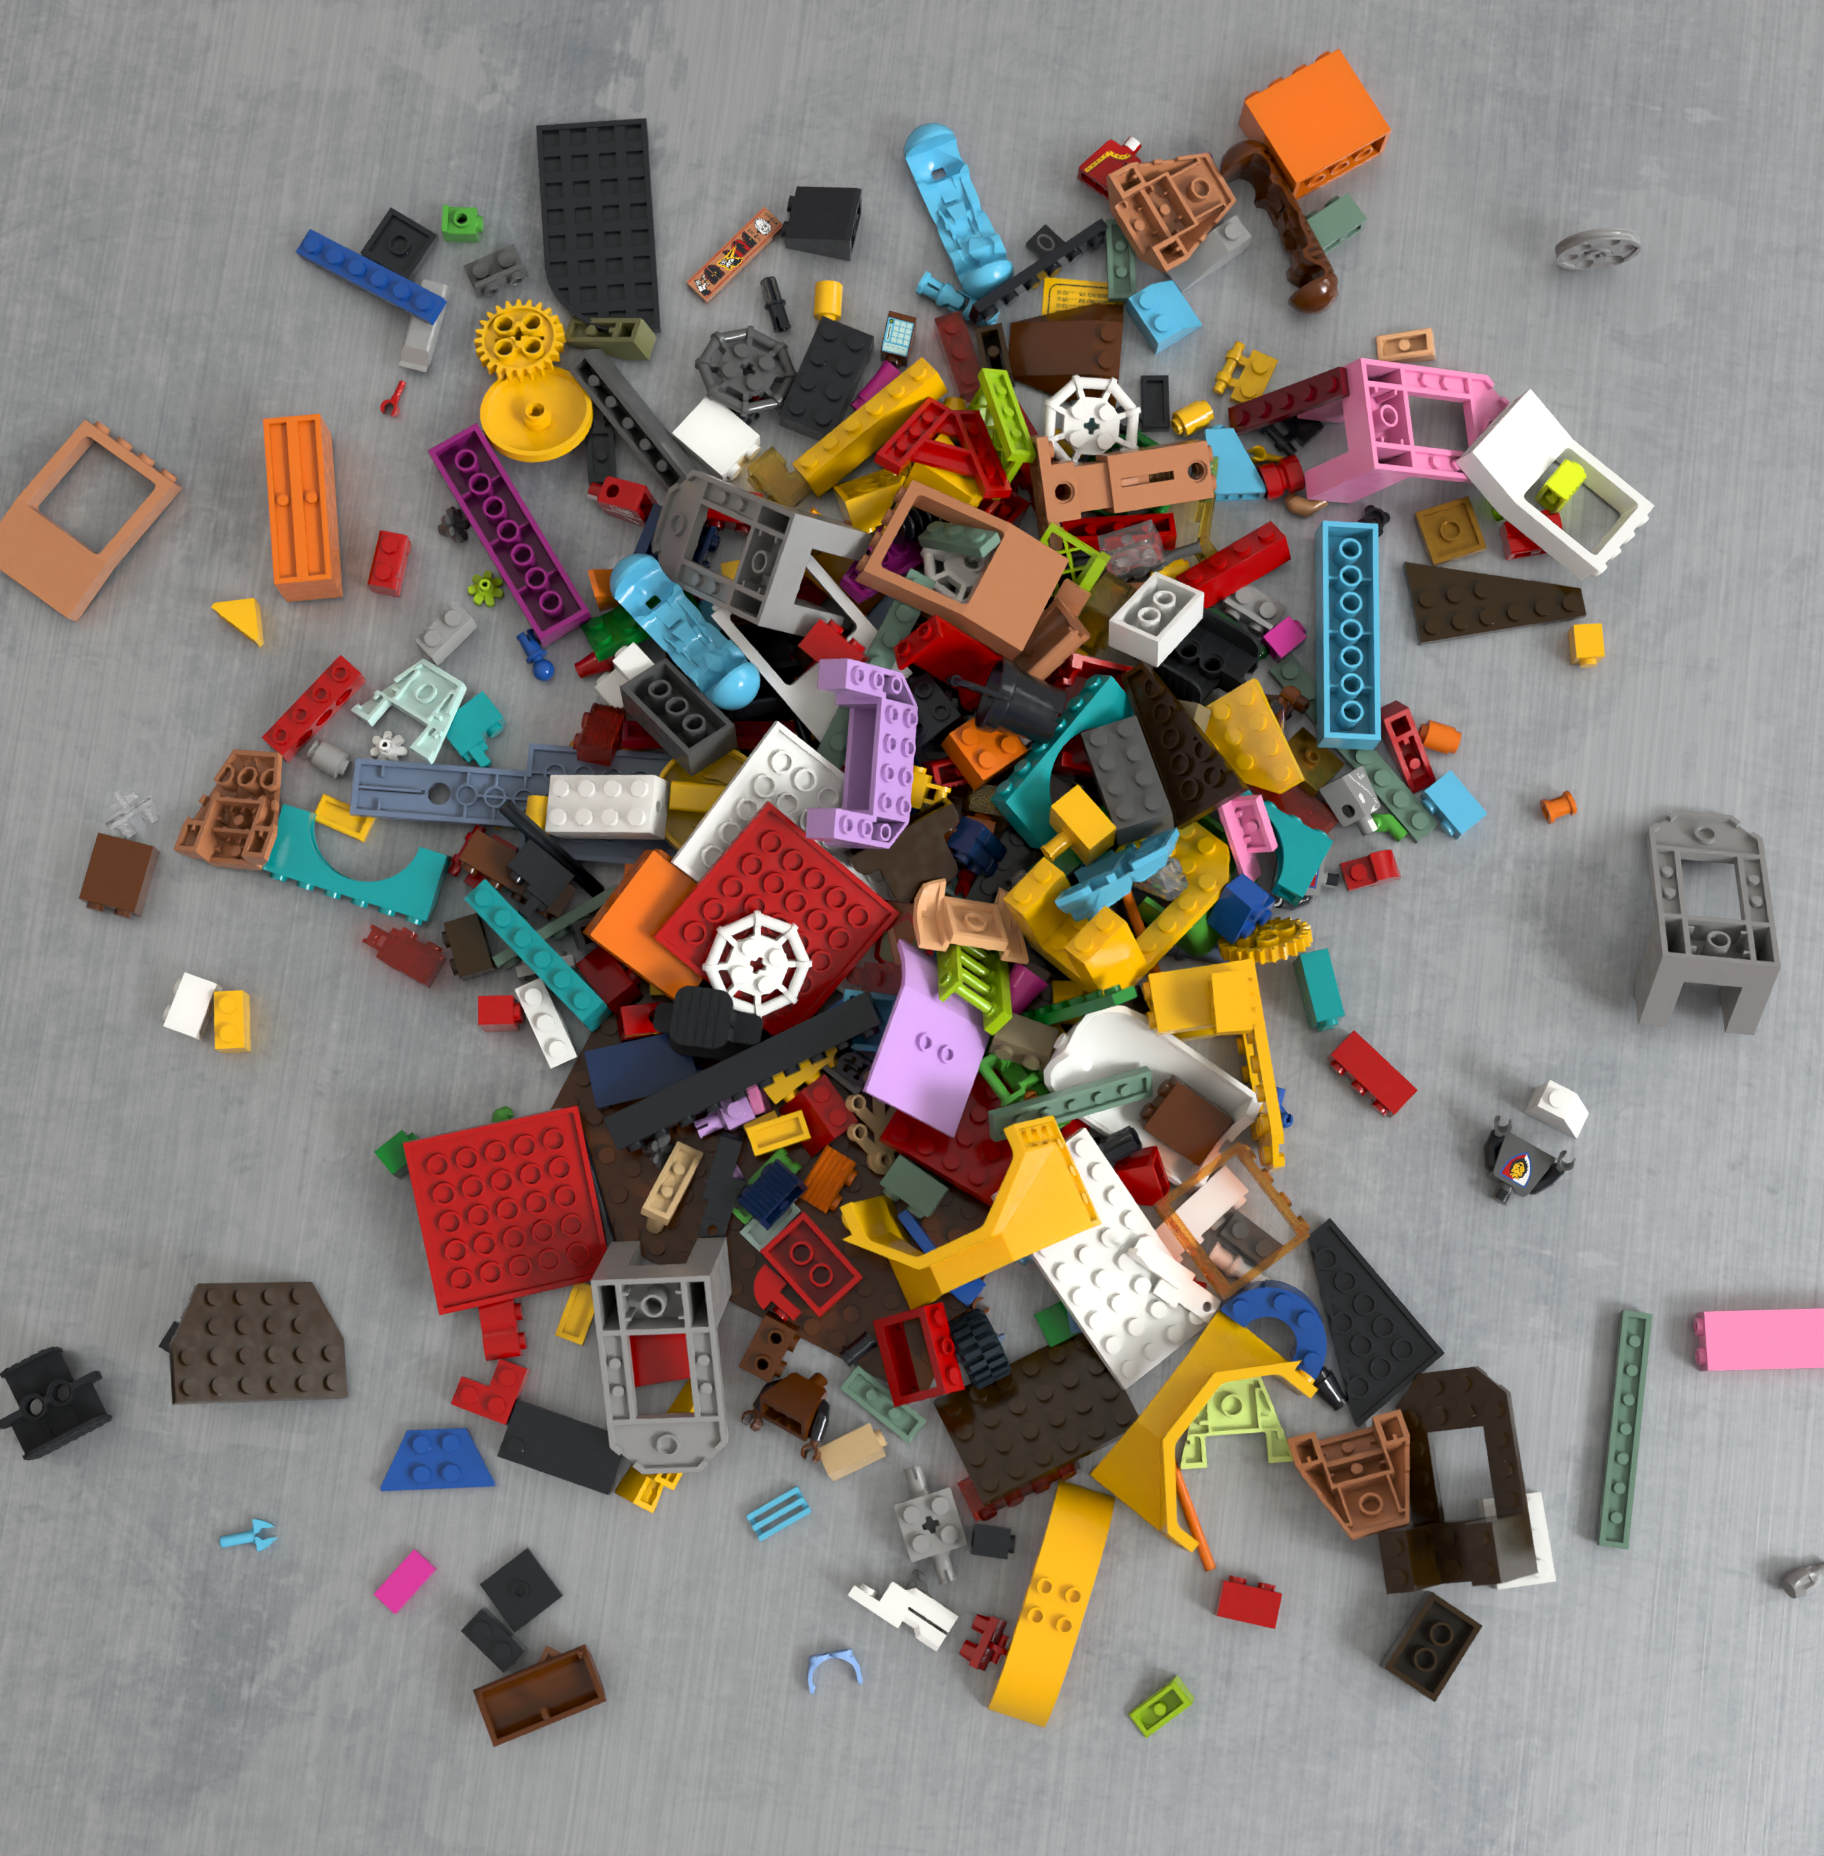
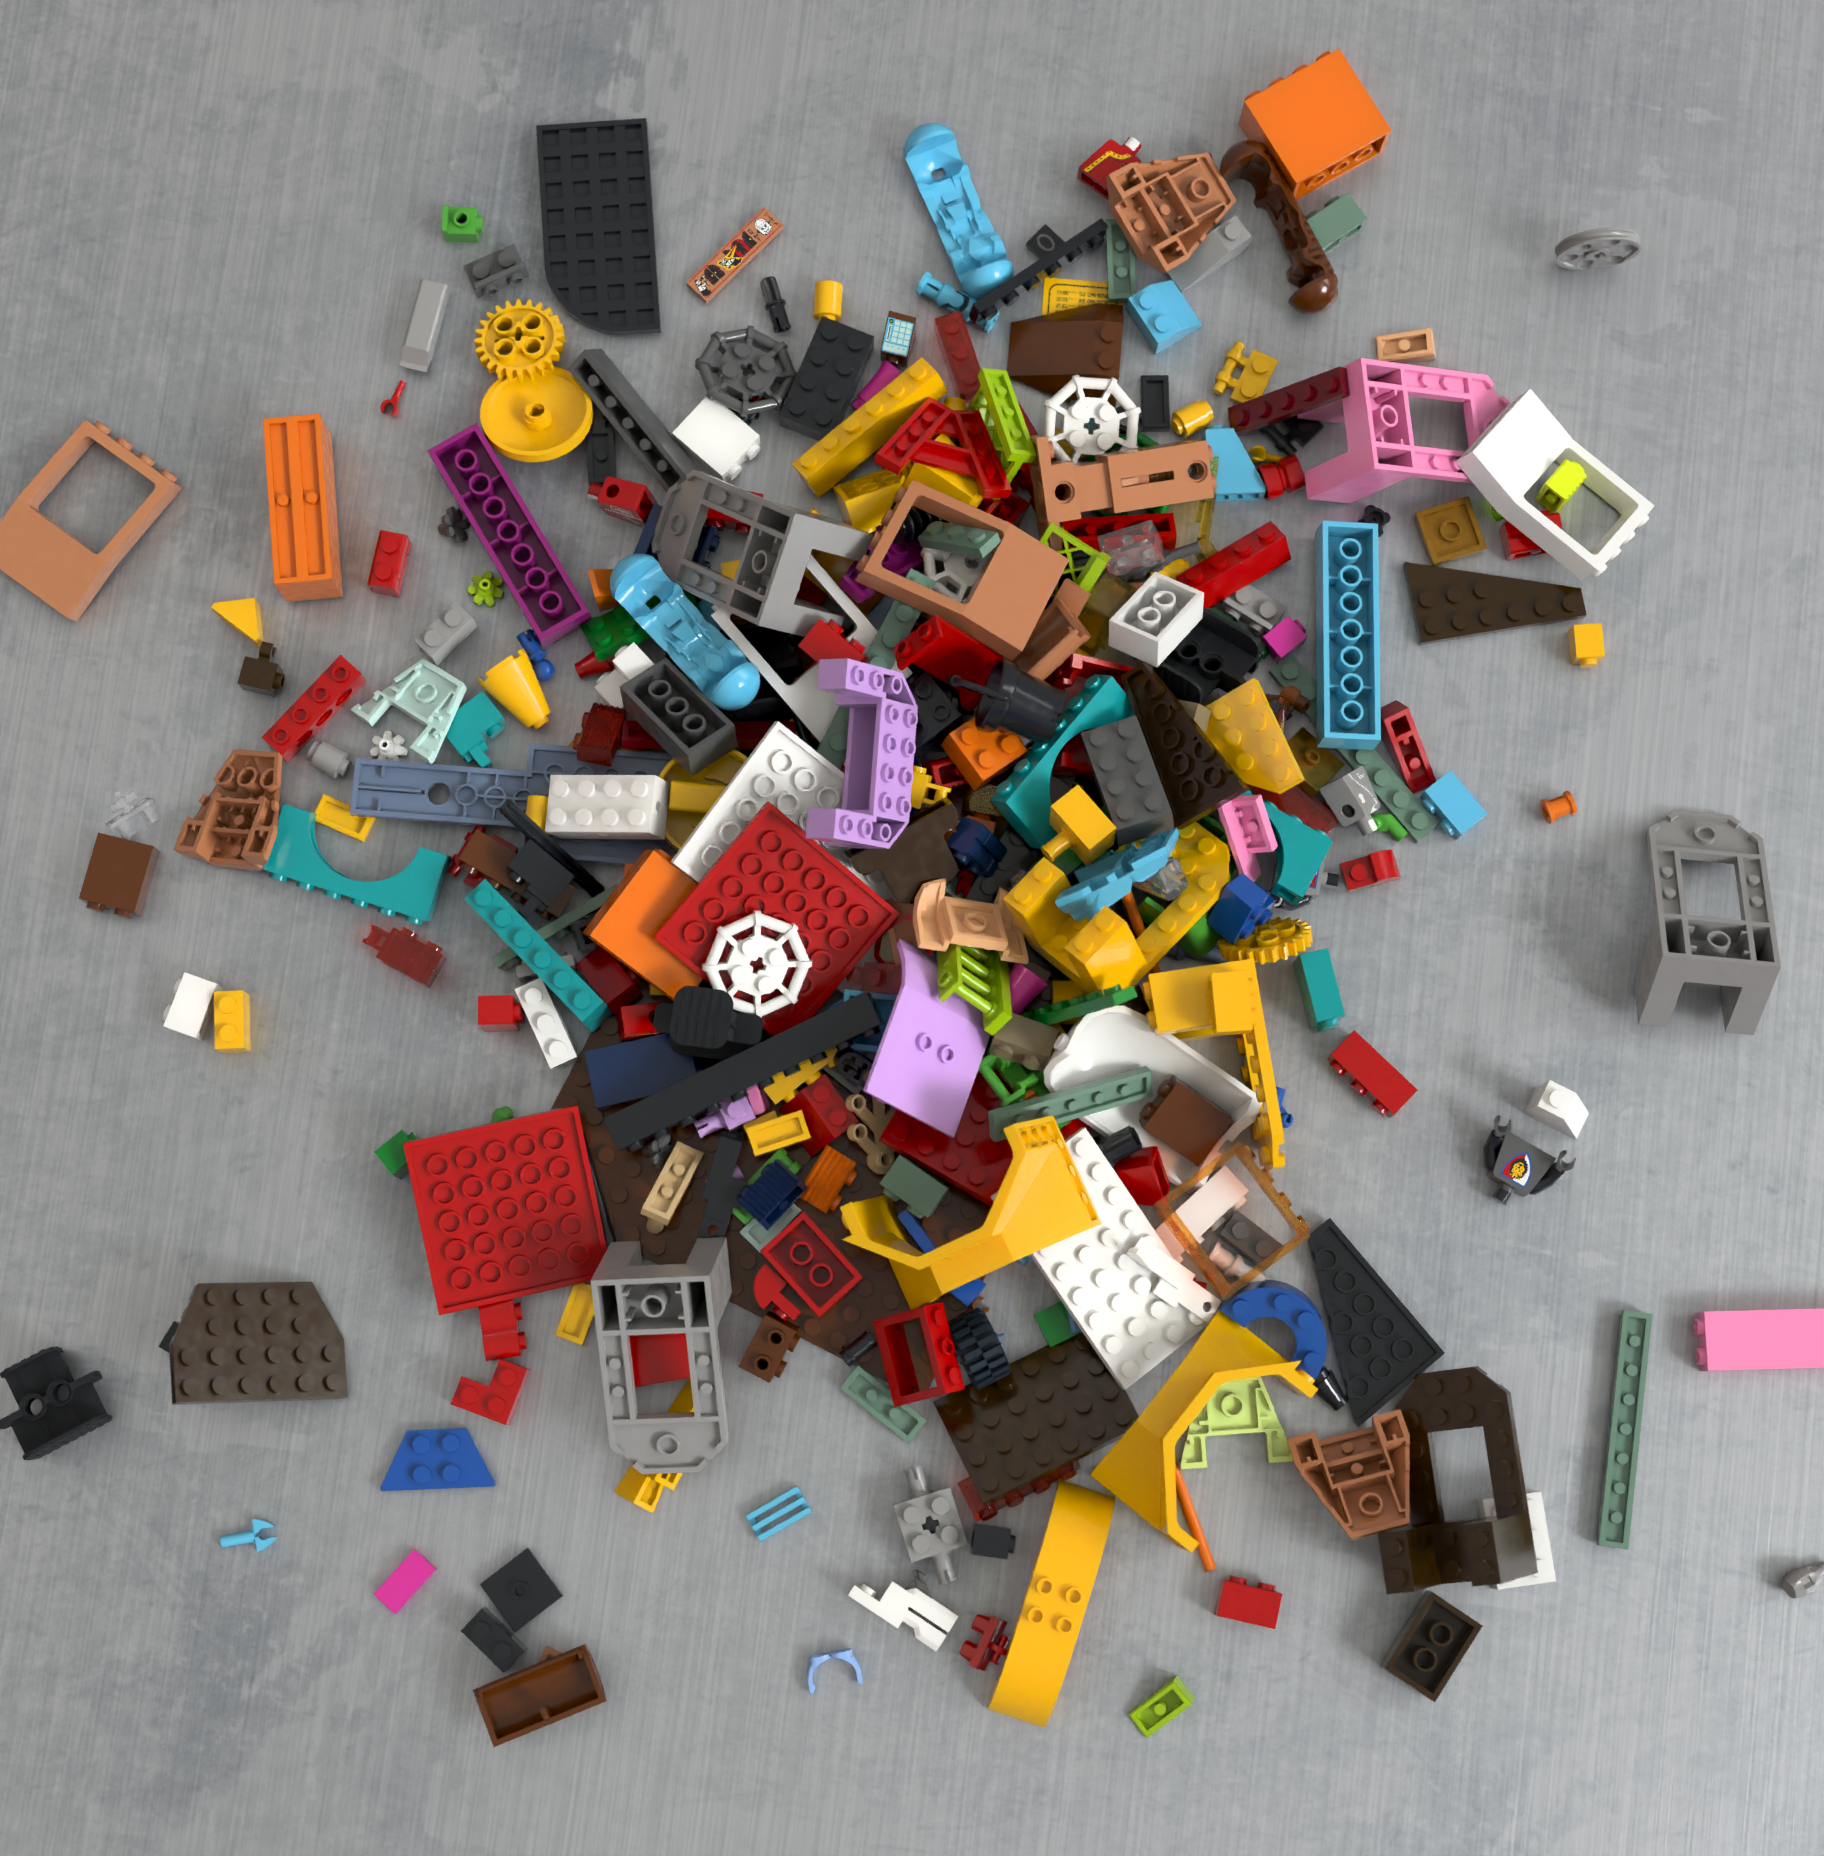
(261, 674): none -> dark brown brick
(371, 277): blue plate -> none
(400, 244): black plate -> none
(469, 947): dark brown brick -> none
(518, 690): none -> yellow cone
(561, 1447): black brick -> none
(626, 338): olive slope -> none
(773, 479): clear yellow brick -> none
(795, 1406): reddish brown torso -> none
(823, 221): black slope -> none
(852, 1451): tan brick -> none
(993, 348): dark brown brick -> none
(1302, 506): medium nougat arm -> none
(1439, 737): orange brick -> none

